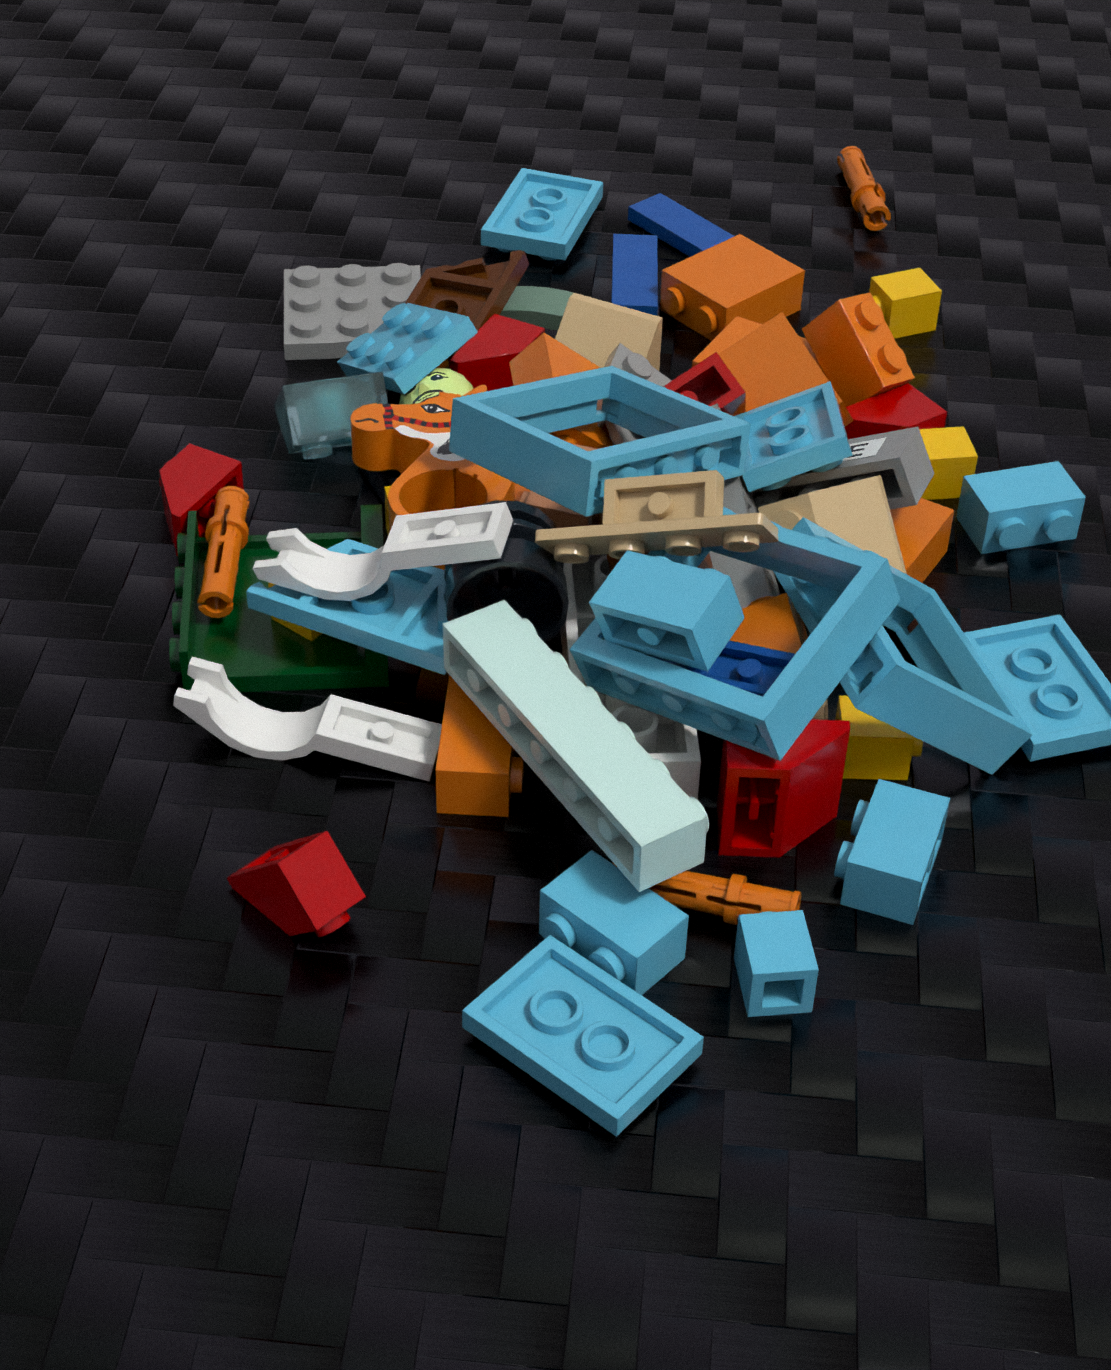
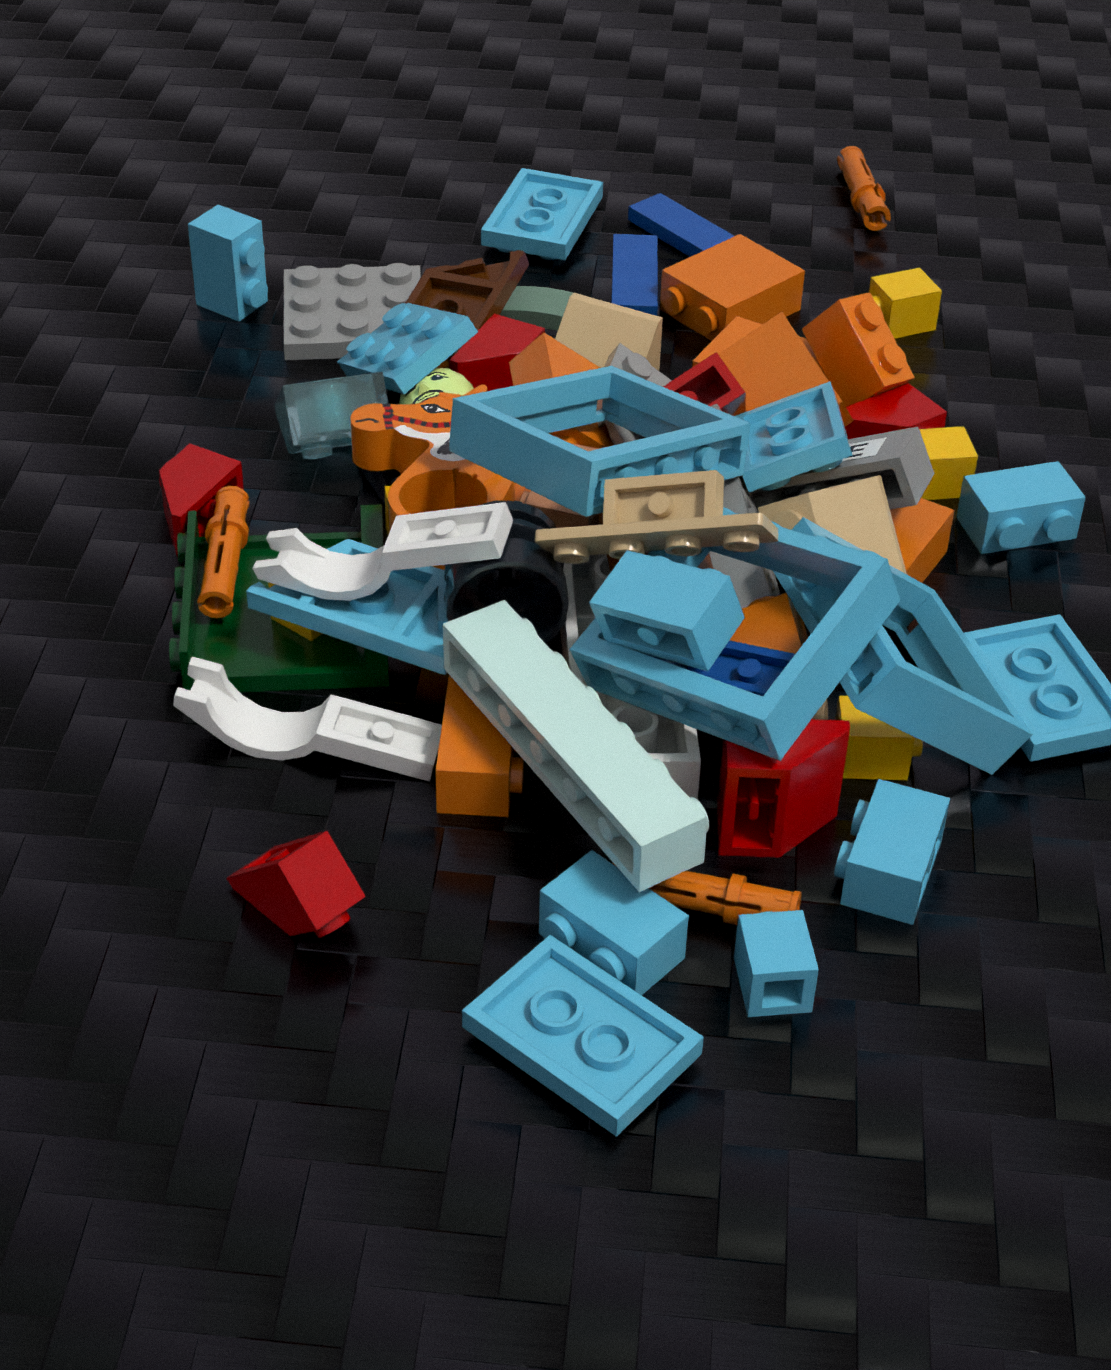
(228, 262): none -> medium azure brick

